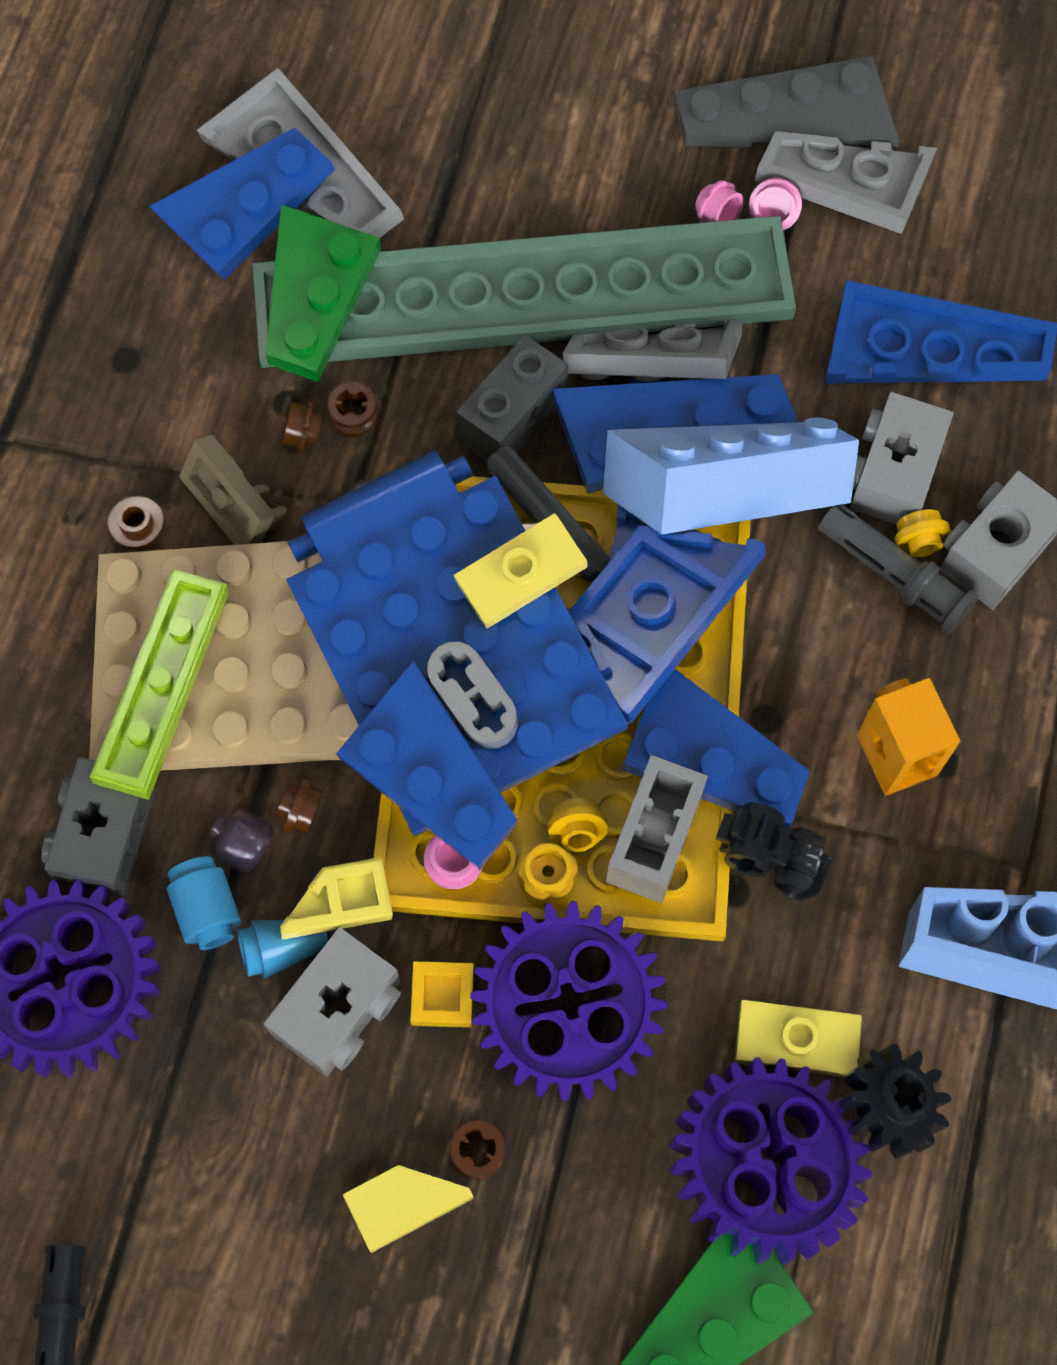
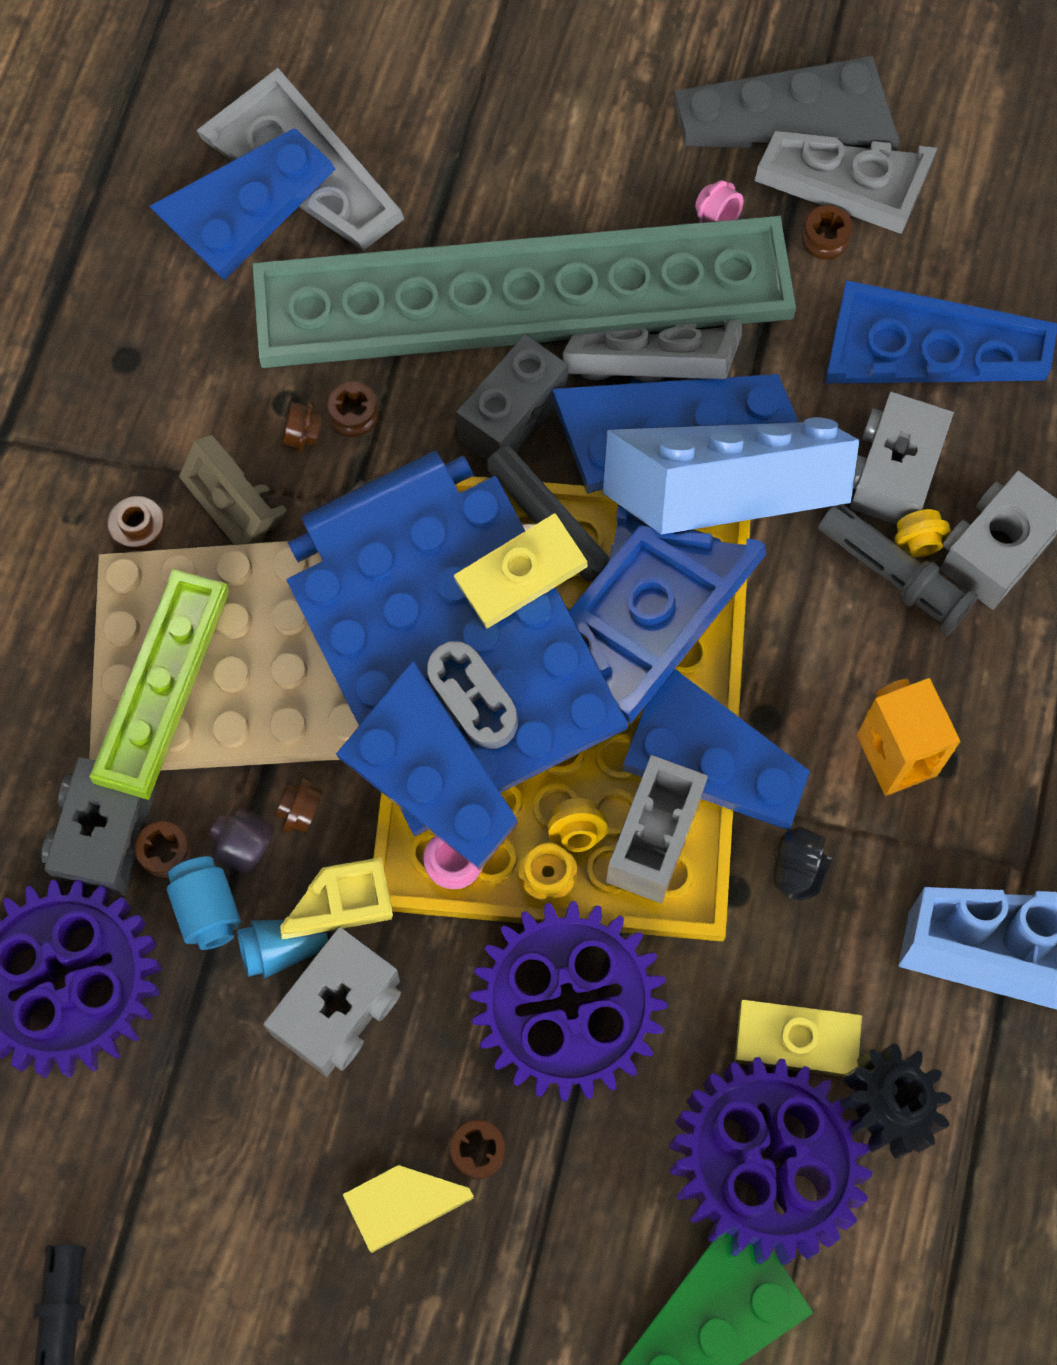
(172, 834): none -> reddish brown bush
(314, 289): green wing -> none
(442, 994): yellow plate -> none
(754, 839): black gear -> none
(776, 198): bright pink plate -> none
(835, 219): none -> reddish brown bush

